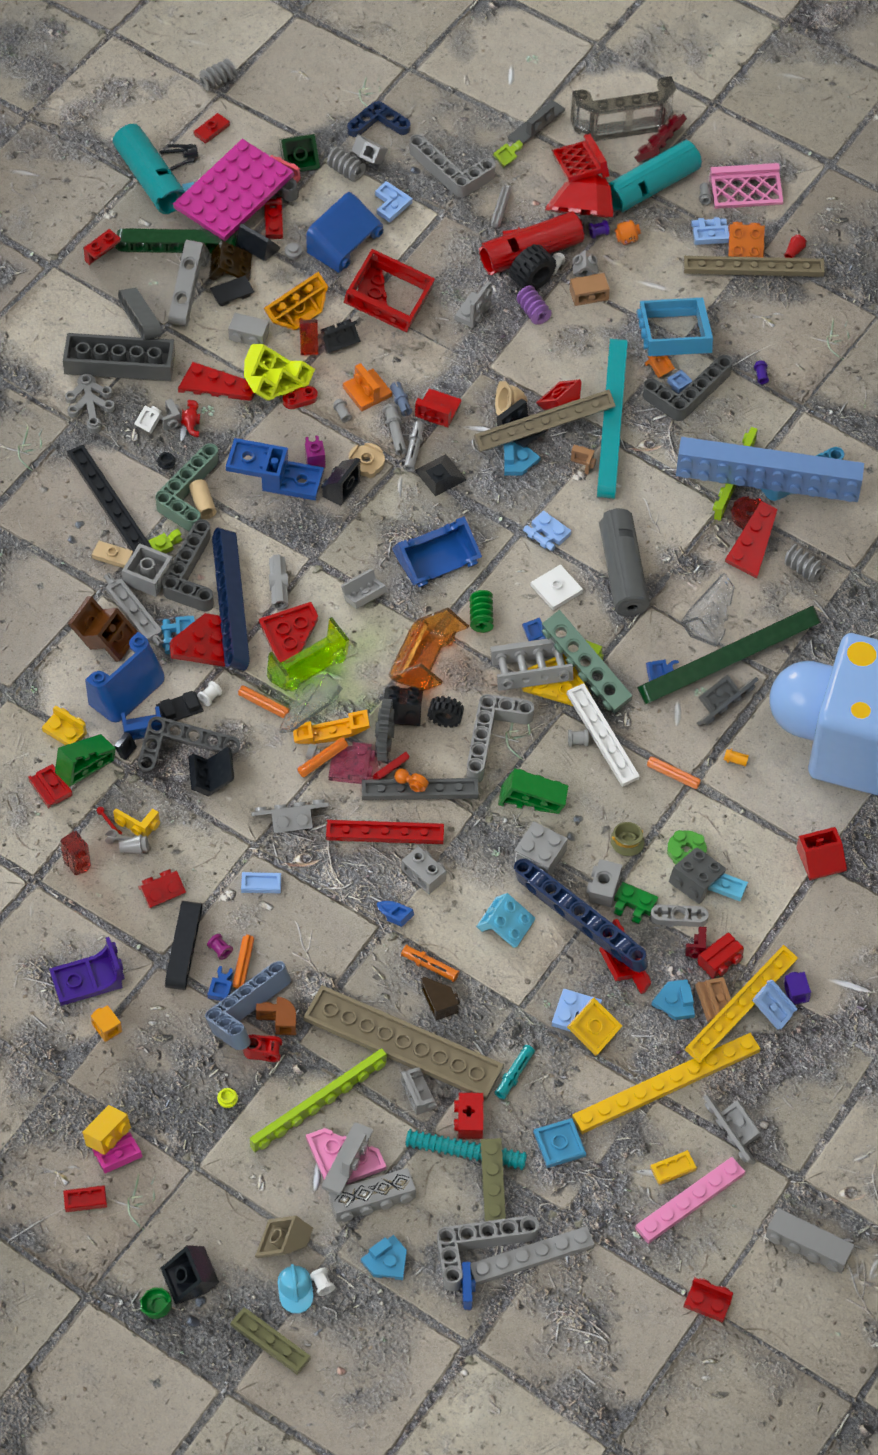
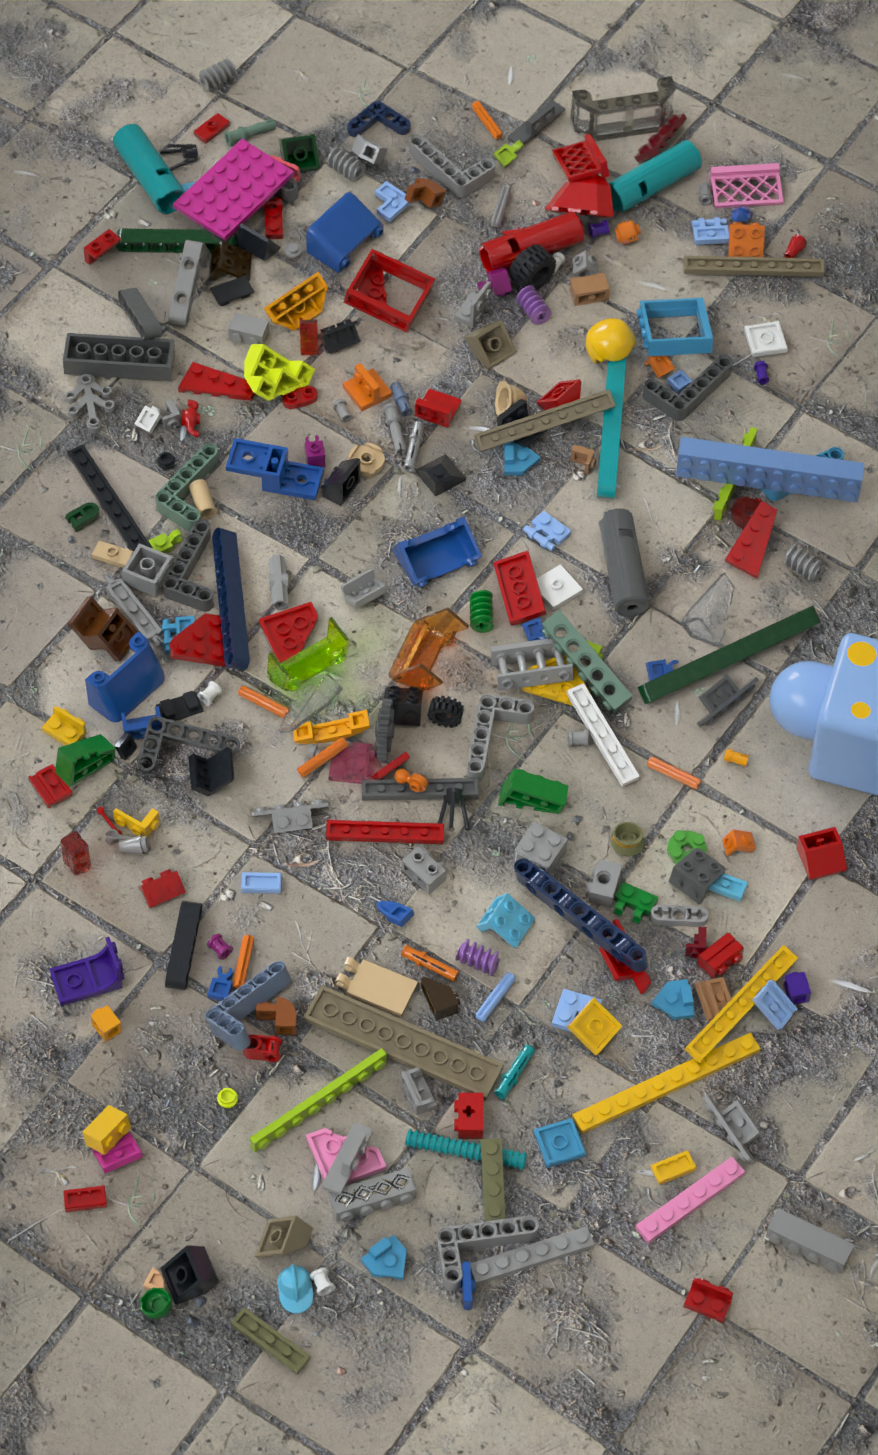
(88, 512): none -> dark green plate
(154, 1280): none -> light nougat tile
(244, 133): none -> sand green pin
(377, 986): none -> tan tile
(426, 191): none -> dark orange brick
(453, 798): none -> black plant
(478, 957): none -> medium lavender piece
(487, 120): none -> orange axle
(490, 343): none -> dark tan slope
(495, 997): none -> light blue axle
(499, 282): none -> magenta brick
(519, 588): none -> red plate
(609, 340): none -> yellow piece
(738, 841): none -> orange bracket
(741, 214): none -> blue plate
(765, 339): none -> white plate

